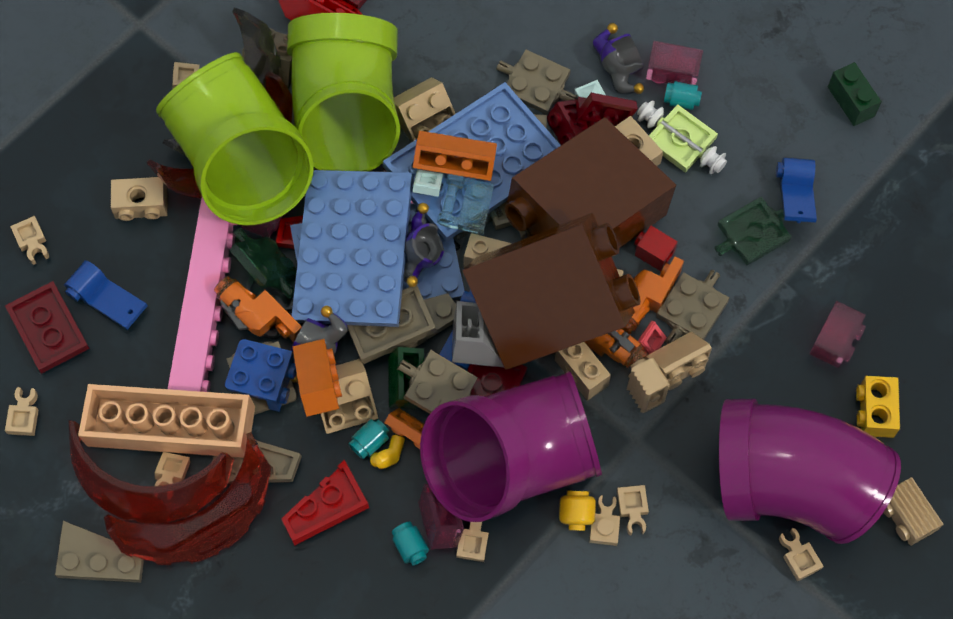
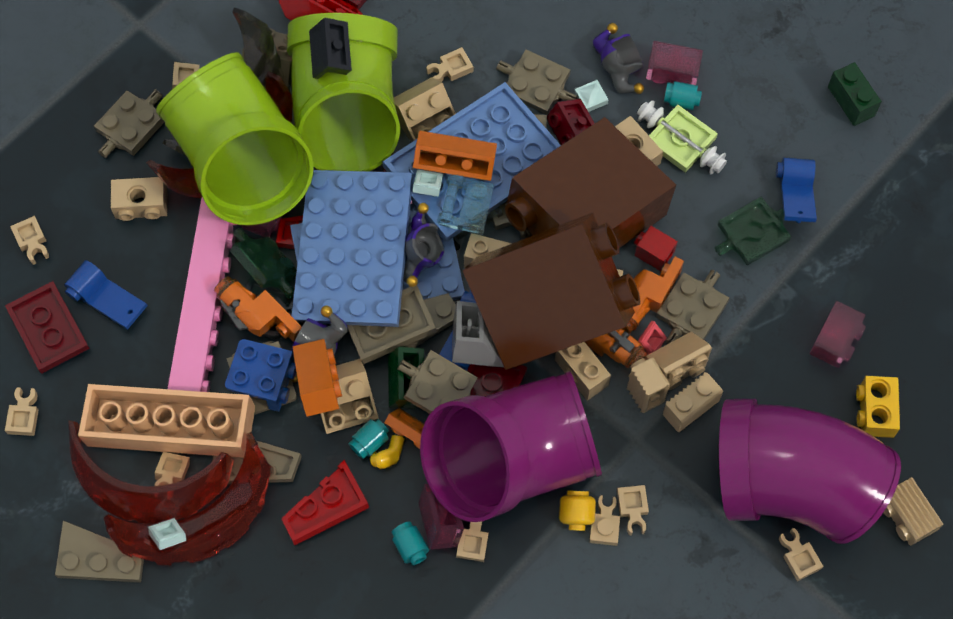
(129, 123): none -> dark tan plate
(167, 534): none -> light aqua tile
(330, 47): none -> black panel
(452, 65): none -> tan plate
(599, 106): dark red bracket -> none
(692, 402): none -> tan brick

